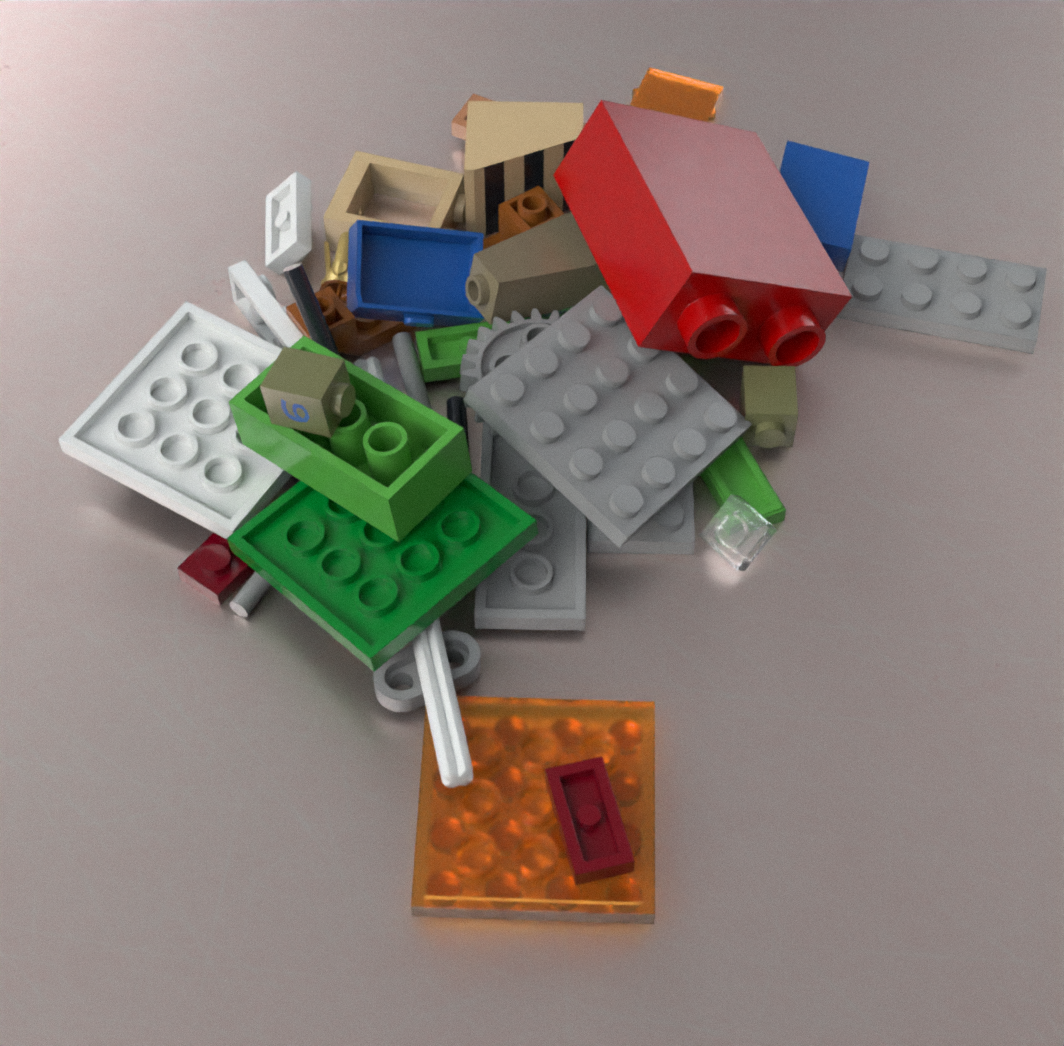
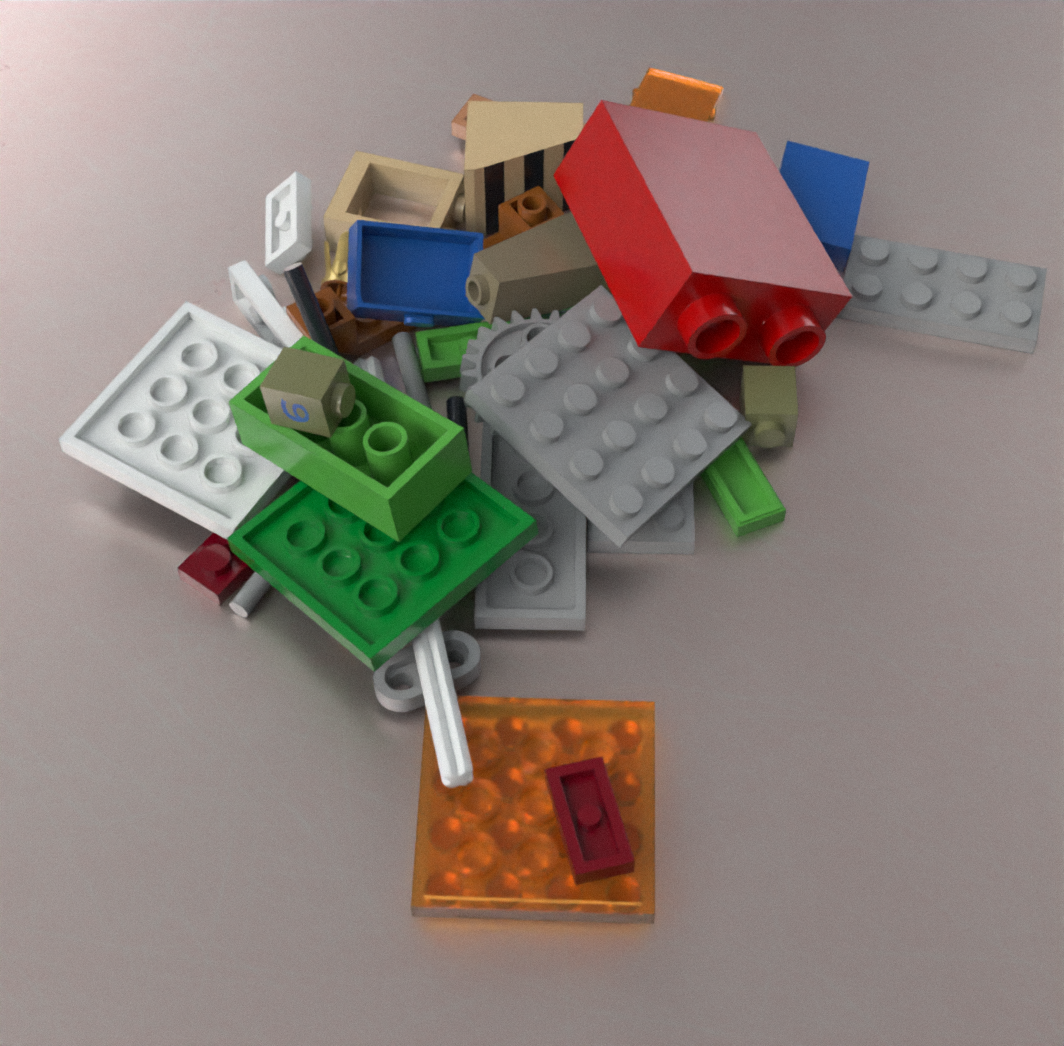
(738, 532): clear plate -> none

